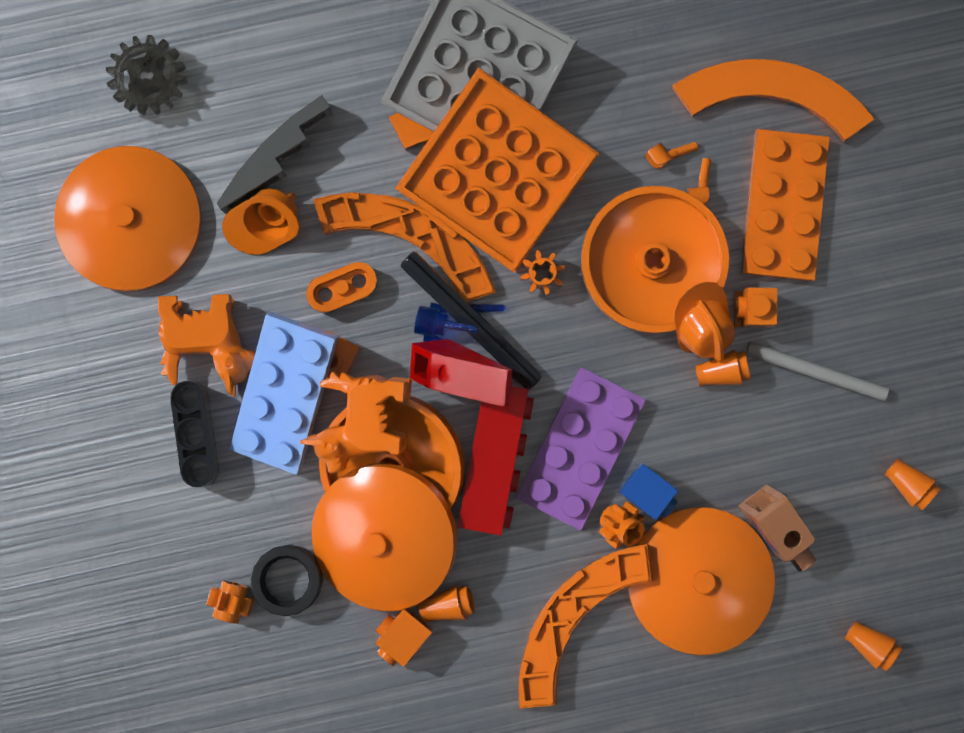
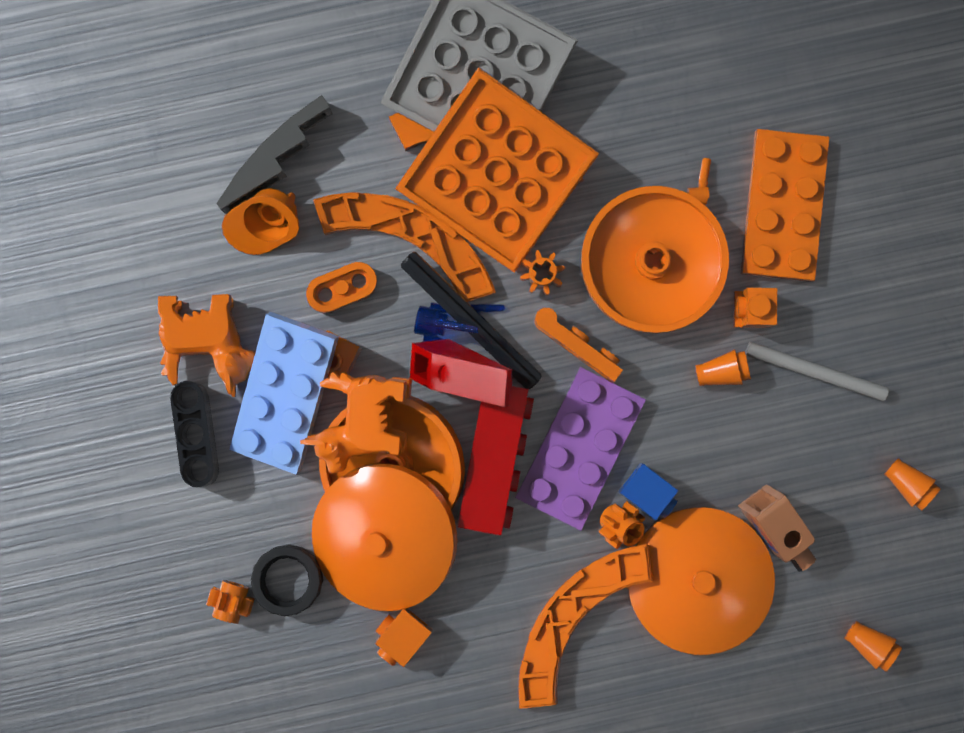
(128, 218): orange dish -> none
(139, 88): clear smoke gear -> none
(450, 604): orange cone -> none
(576, 343): none -> orange plate
(659, 156): orange hand -> none
(704, 321): orange piece -> none
(774, 81): orange tile -> none

